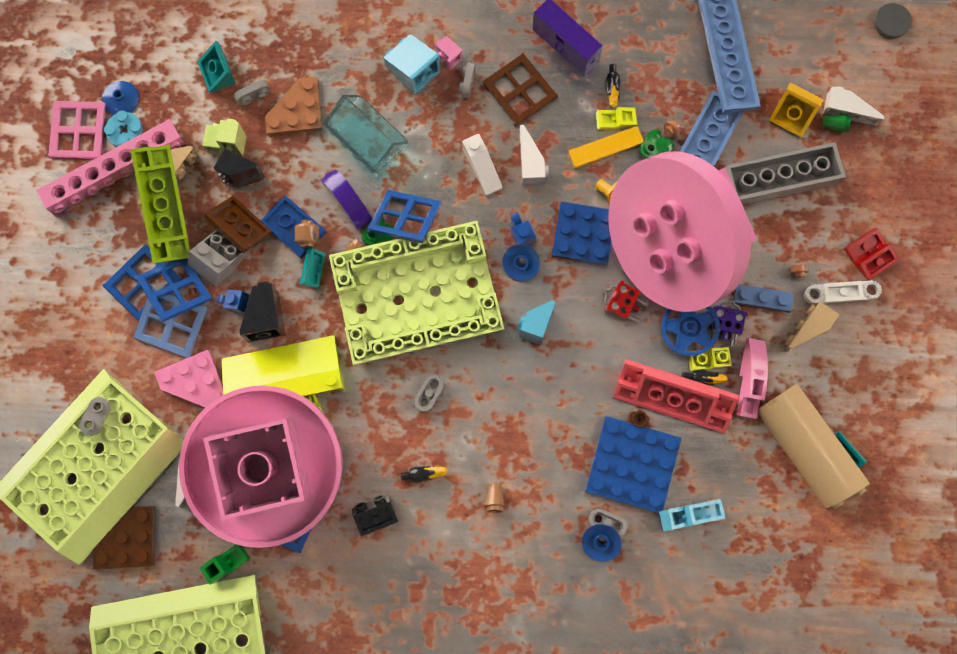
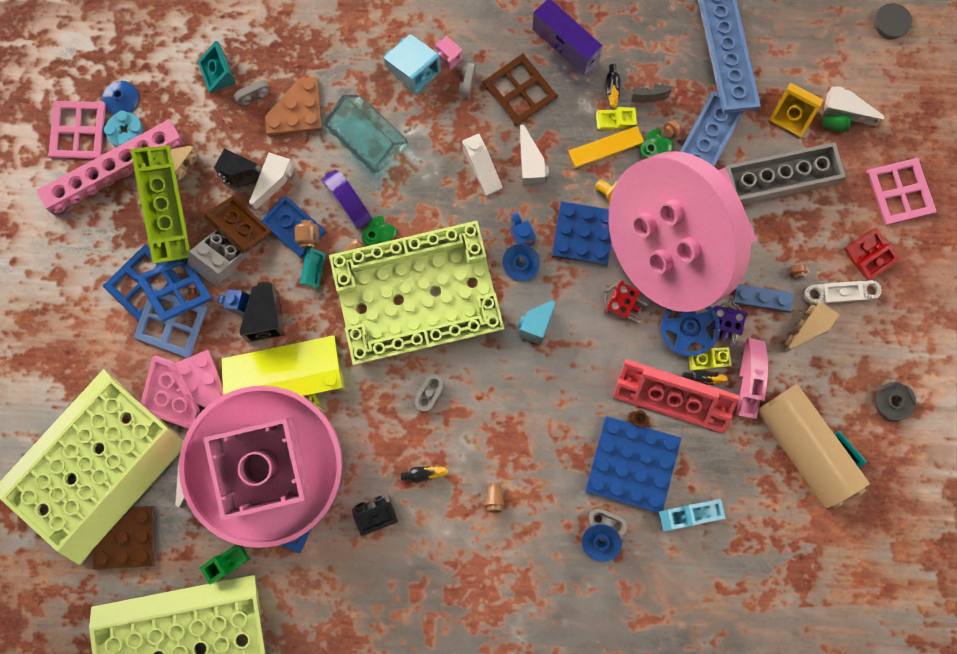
(95, 416): light grey plate -> none
(168, 394): none -> bright pink plate
(224, 135): yellowish green brick -> none
(272, 177): none -> white slope
(411, 201): blue window -> none
(659, 92): none -> dark grey slope
(897, 390): none -> dark grey plate
(901, 191): none -> bright pink window

